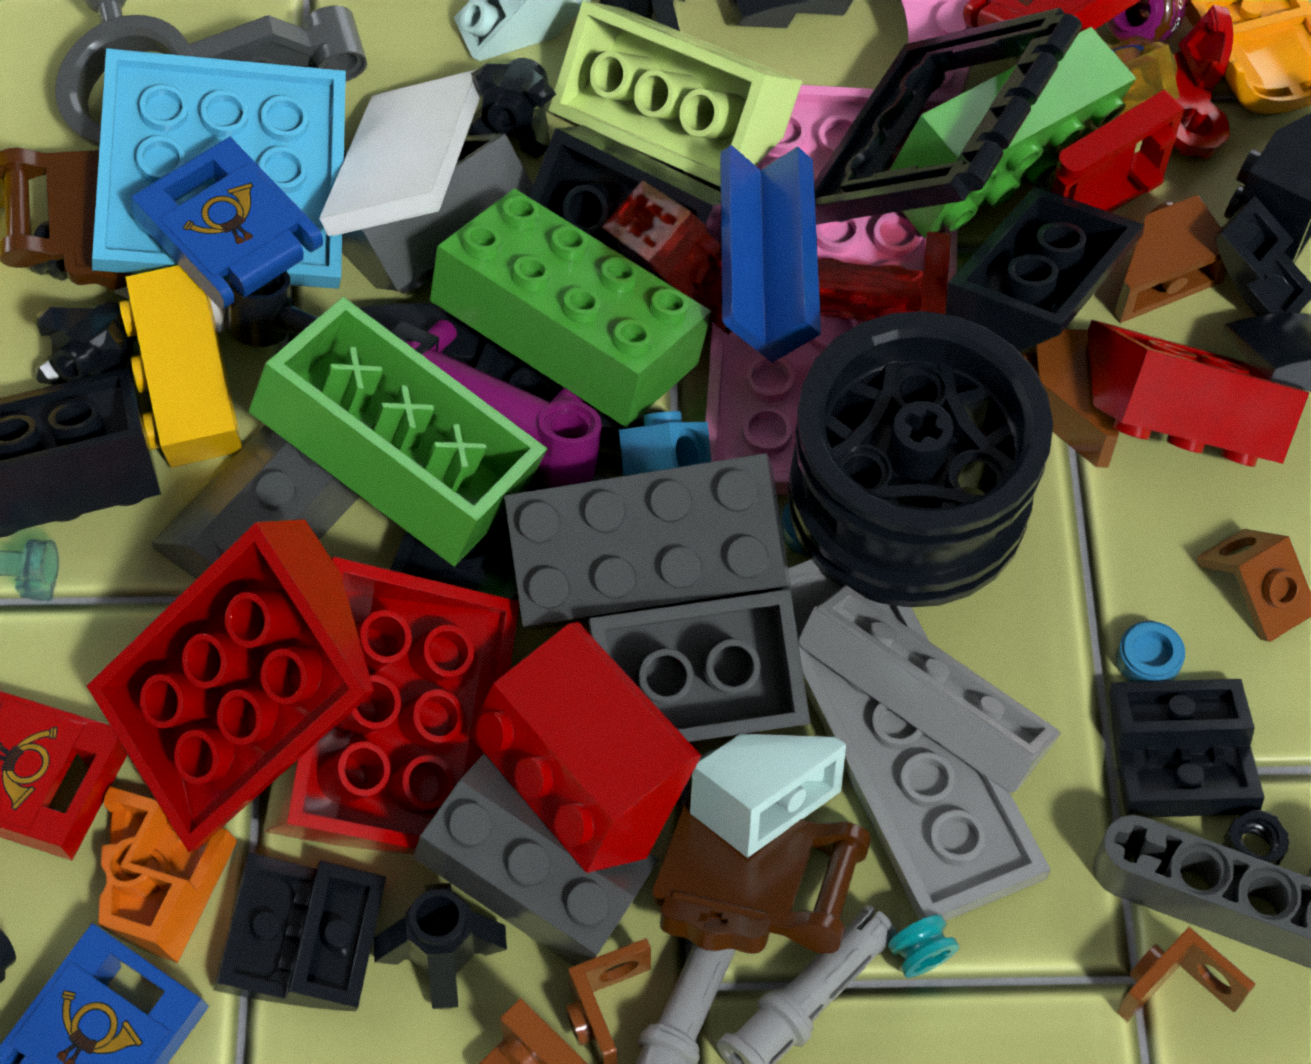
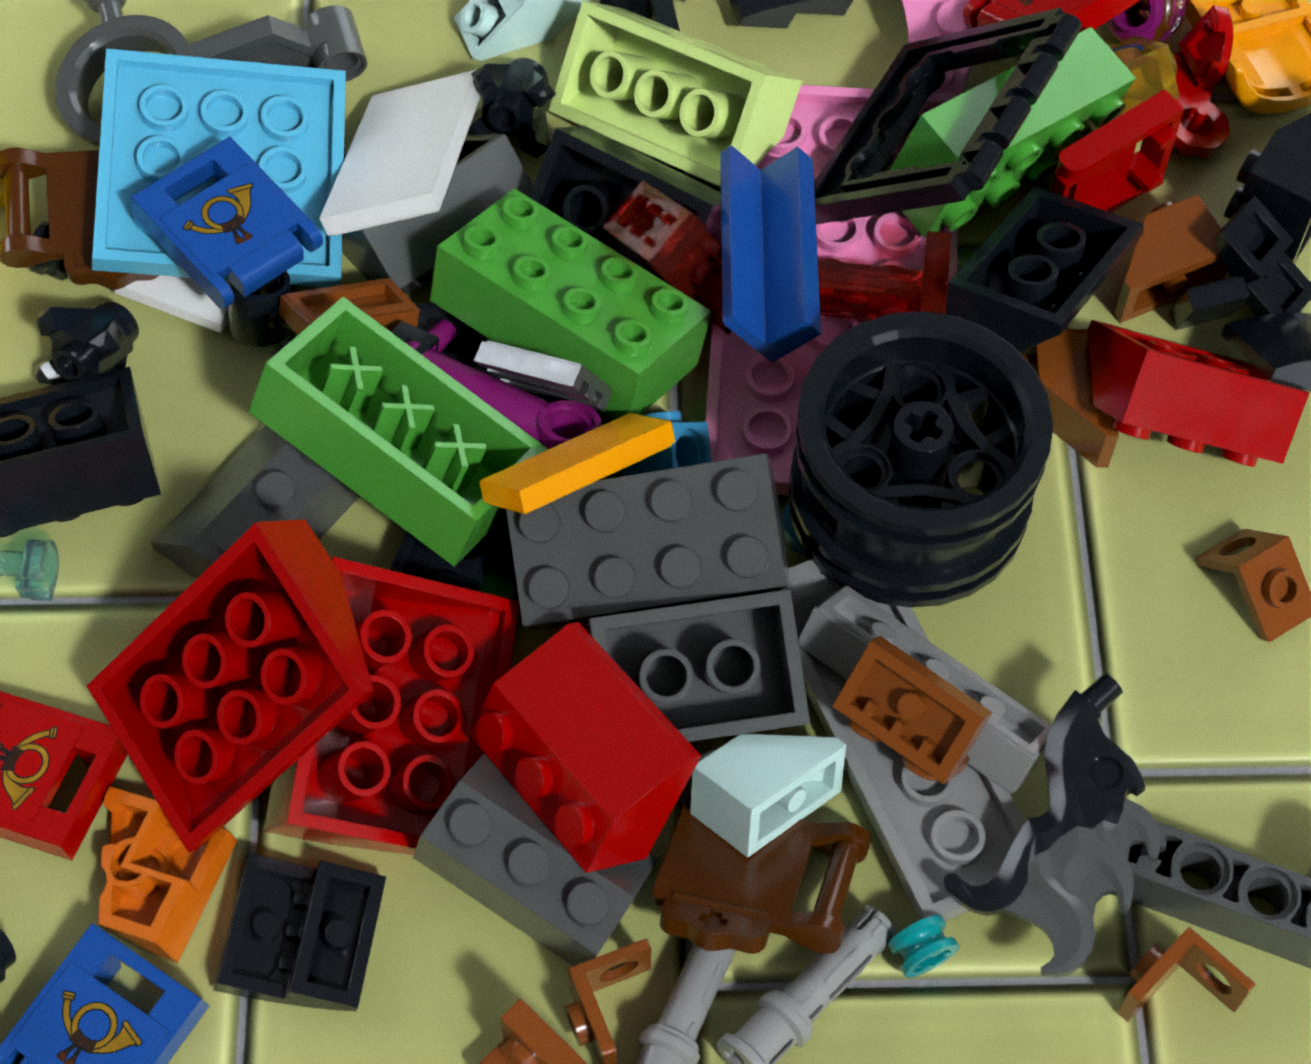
(180, 367): yellow brick -> none
(377, 298): none -> dark orange tile
(440, 938): black rock -> none
(543, 374): none -> flat silver tile
(577, 463): none -> light orange tile
(911, 711): none -> dark orange bracket
(1080, 843): none -> piece
(1150, 652): dark azure tile -> none
(1184, 748): black slope -> none
(1209, 302): none -> black tile
(1263, 825): black axle -> none

